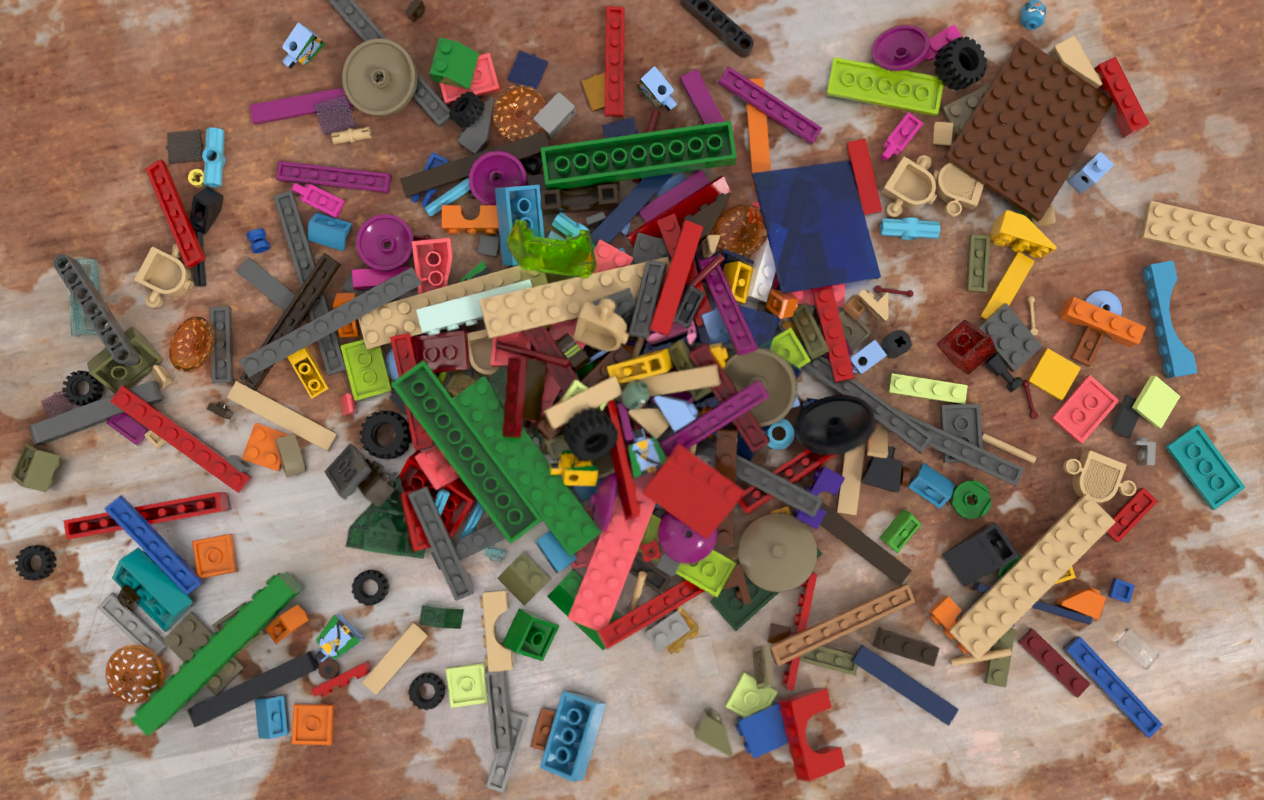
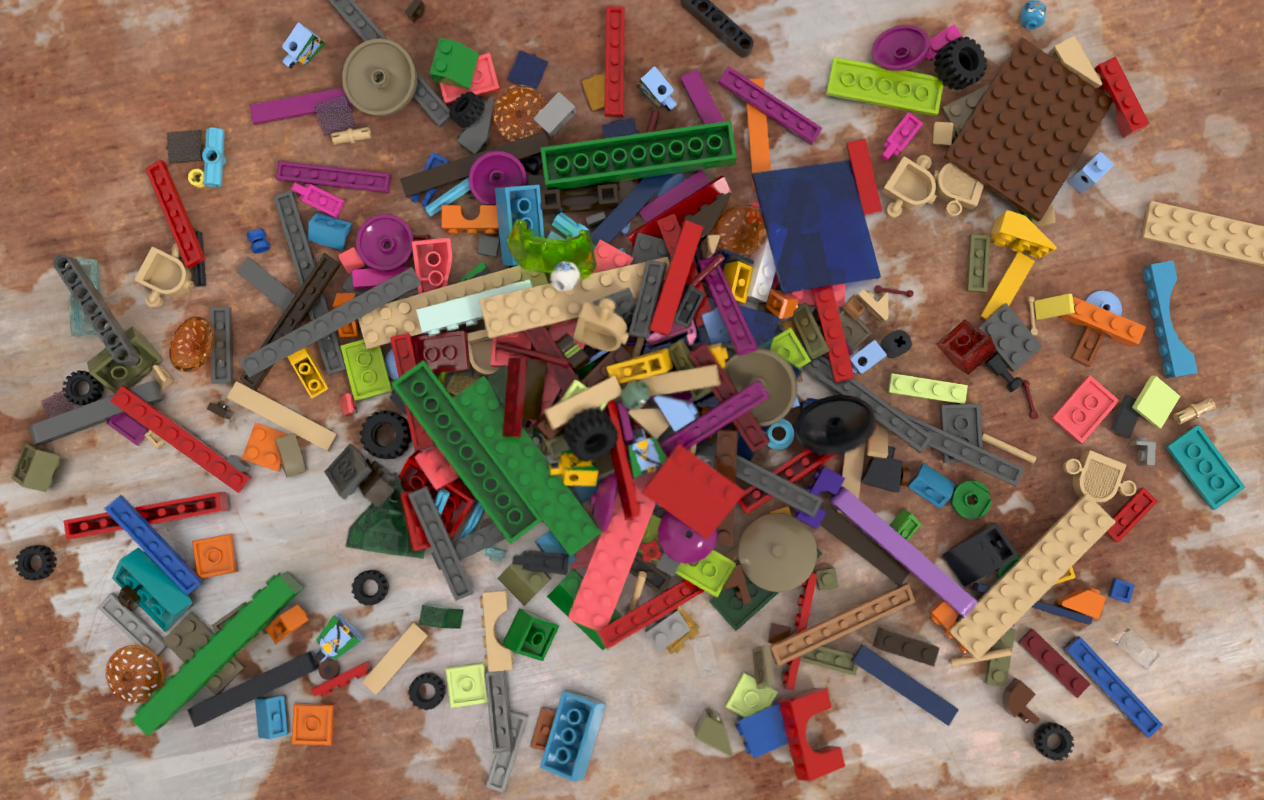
(205, 209): black slope -> none
(351, 260): none -> coral slope
(543, 562): none -> black hinge
(565, 276): none -> white head
(826, 579): none -> olive plate
(903, 552): none -> medium lavender beam
(909, 228): medium azure piece -> none
(1016, 698): none -> reddish brown brick
(1054, 306): none -> light yellow tile
(1054, 374): yellow tile -> none
(1064, 747): none -> black tyre
(1194, 411): none -> tan pin

